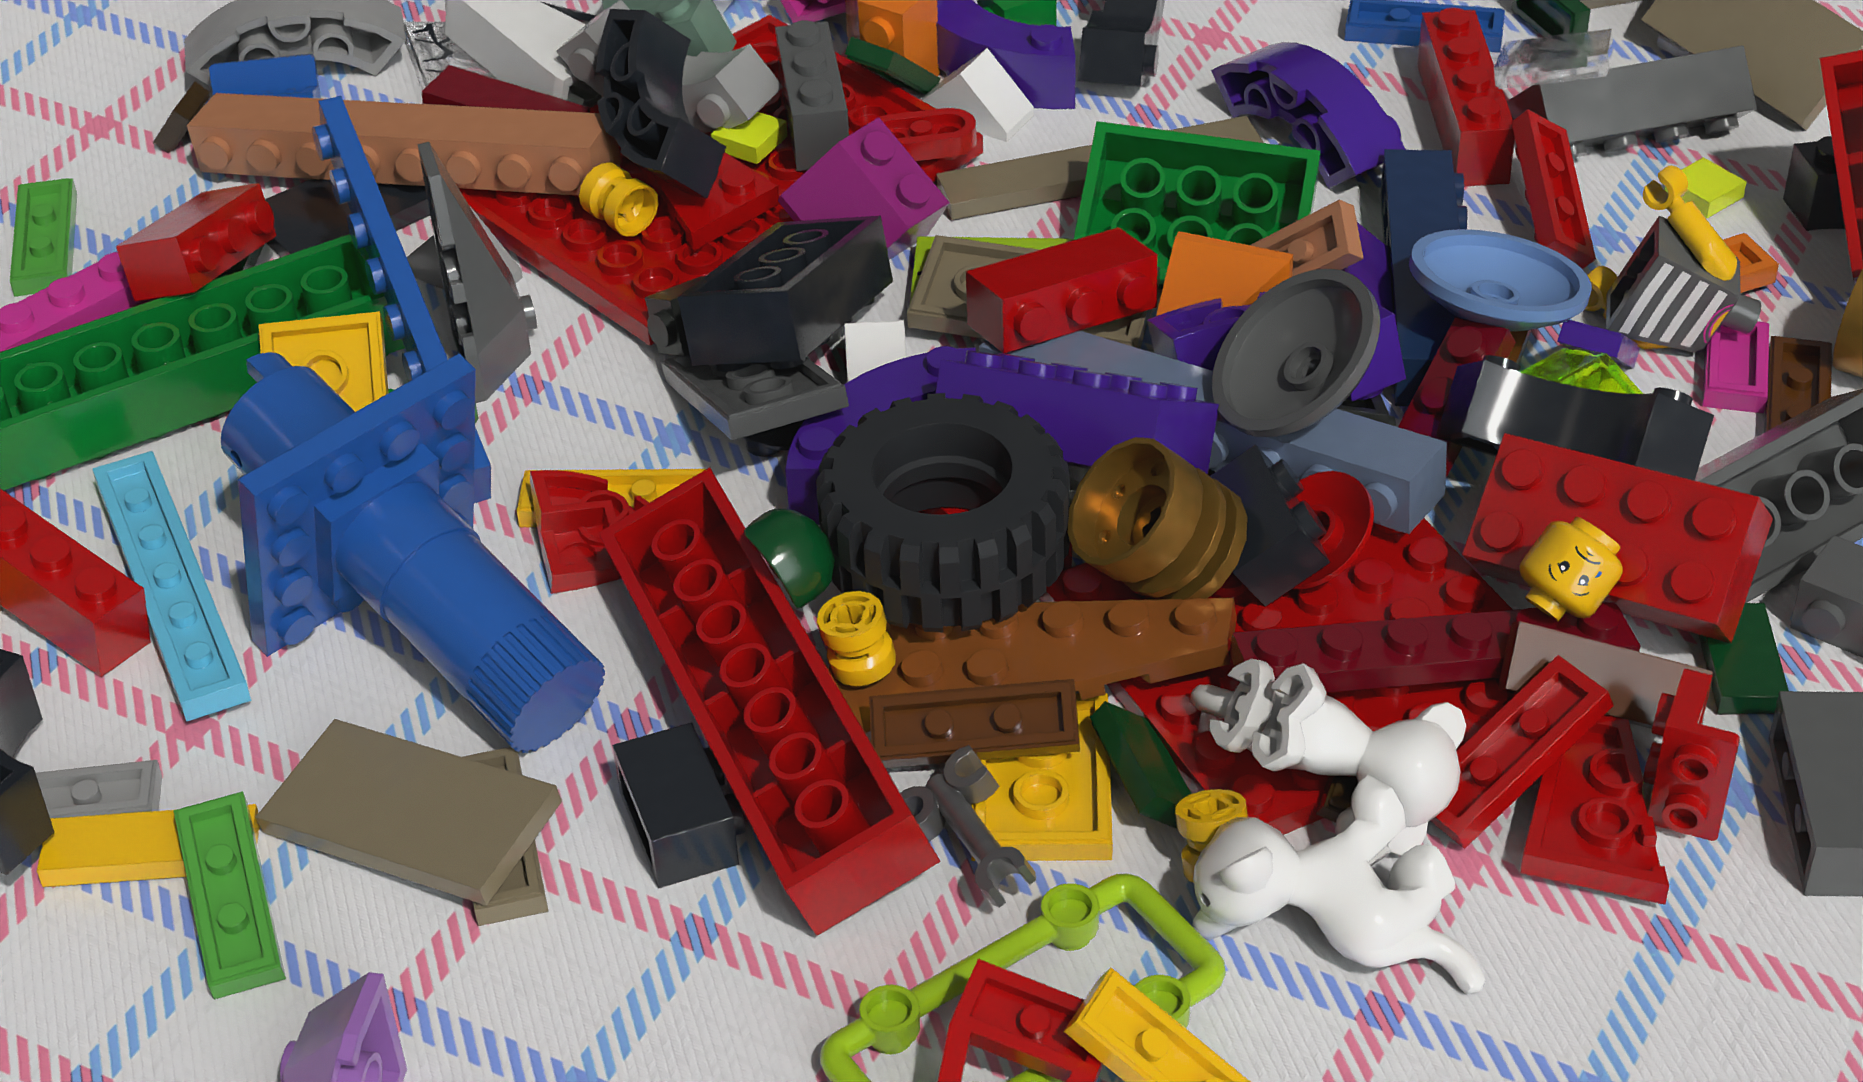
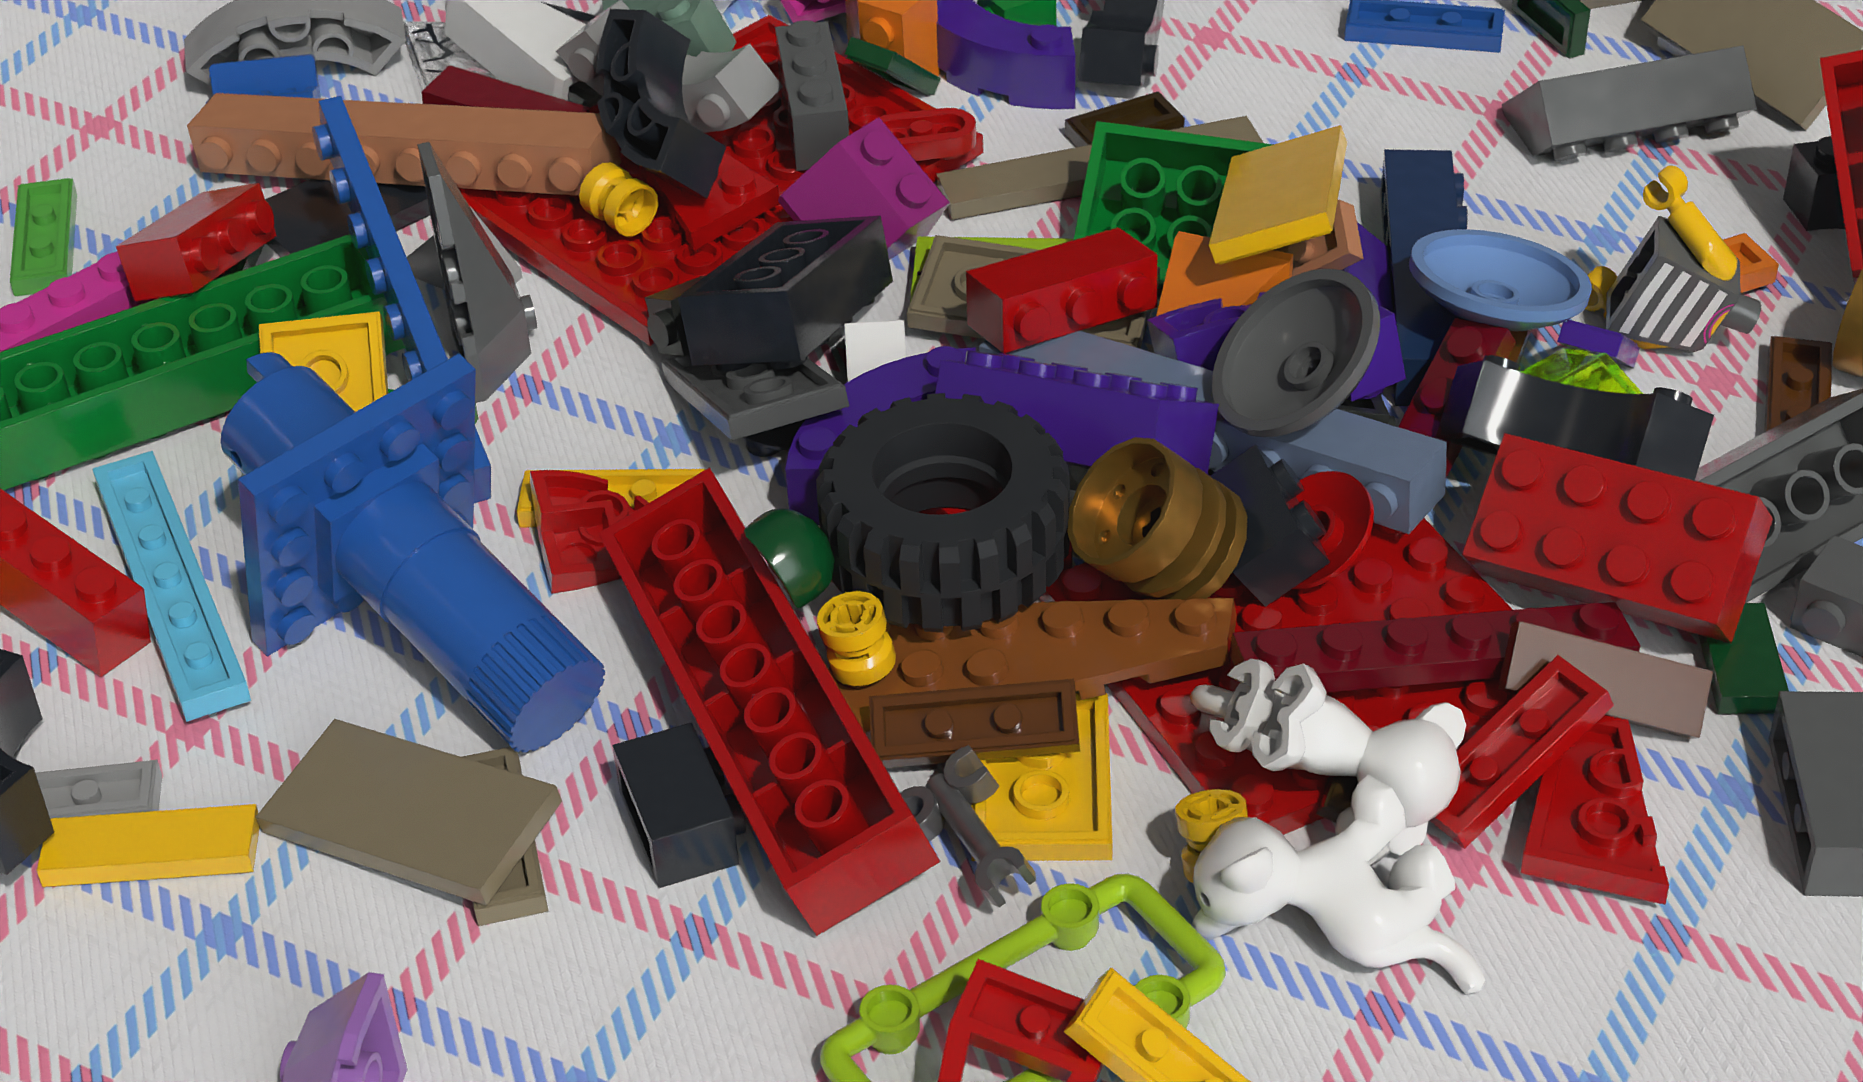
(176, 124): dark brown tile -> none
(229, 895): bright green tile -> none
(753, 138): neon yellow tile -> none
(986, 93): white slope -> none
(1141, 762): dark green tile -> none
(1144, 111): none -> dark brown tile
(1279, 195): none -> yellow tile
(1320, 100): dark purple brick -> none
(1463, 96): red brick -> none
(1552, 188): red plate -> none
(1554, 59): clear tile -> none
(1571, 569): yellow head -> none
(1692, 763): red bracket -> none
(1711, 187): neon yellow tile -> none
(1737, 369): dark pink tile -> none

